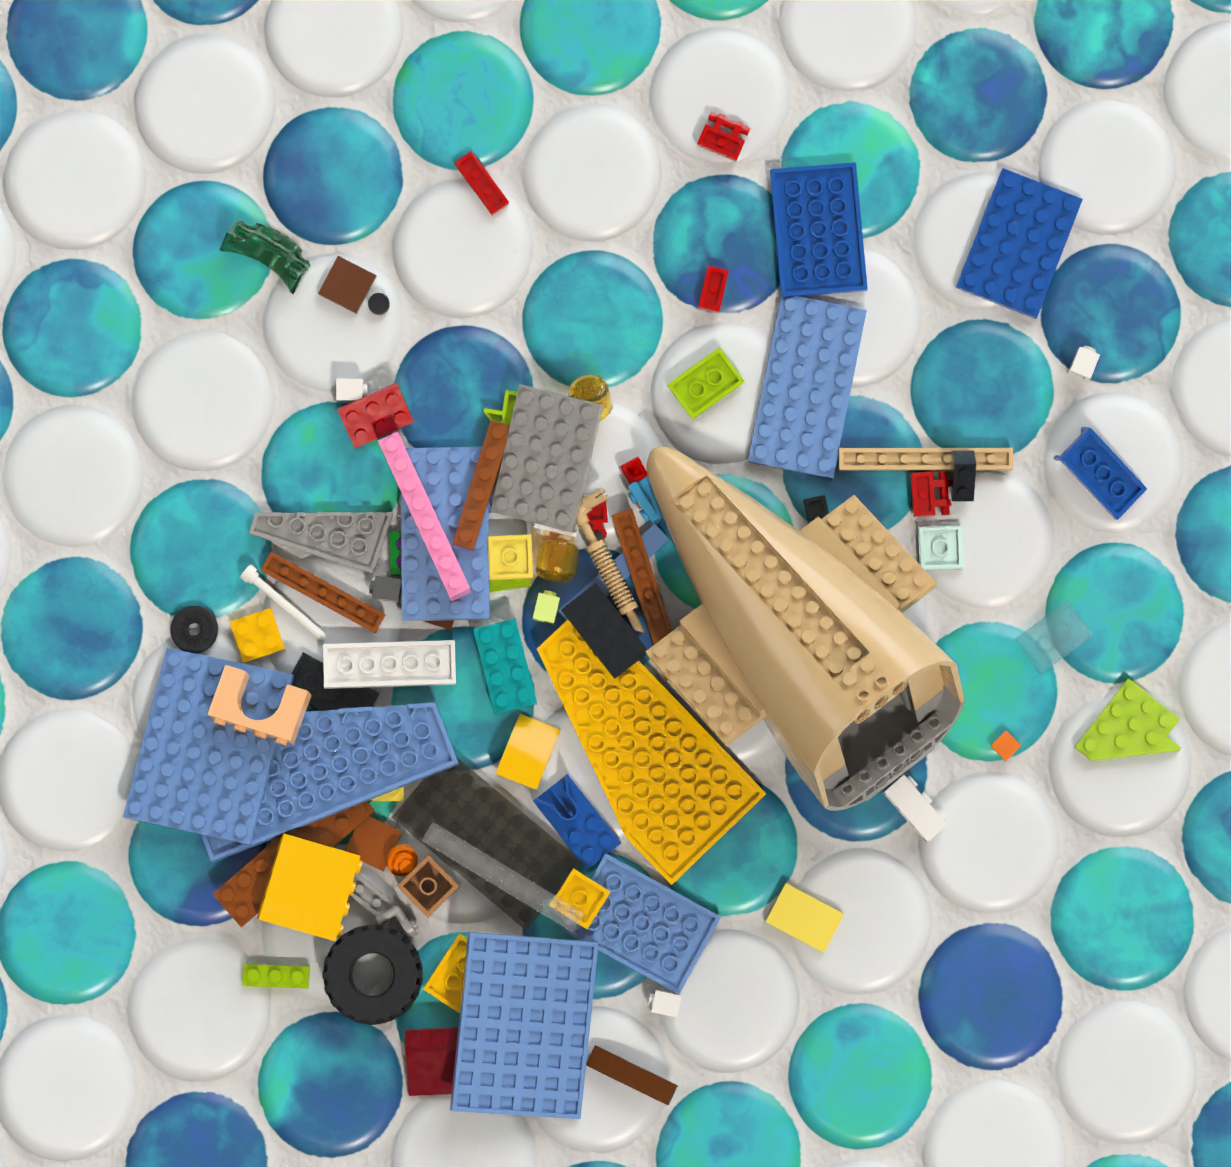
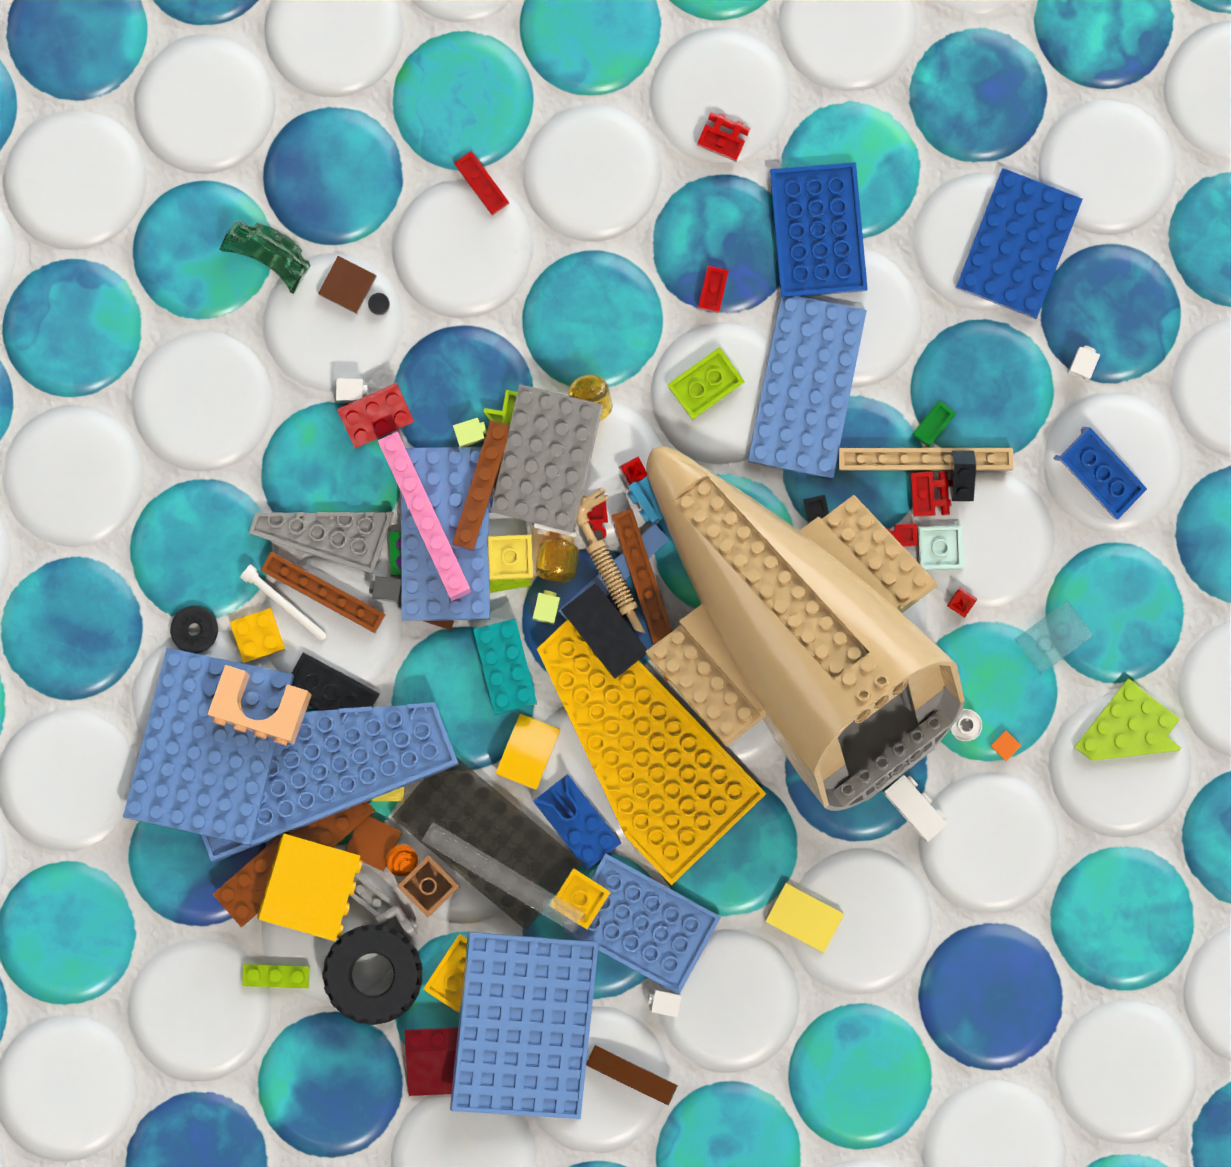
(389, 664): white plate -> none
(470, 432): none -> yellowish green brick
(905, 534): none -> red plate
(934, 423): none -> green tile
(962, 602): none -> red tile
(967, 726): none -> white plate

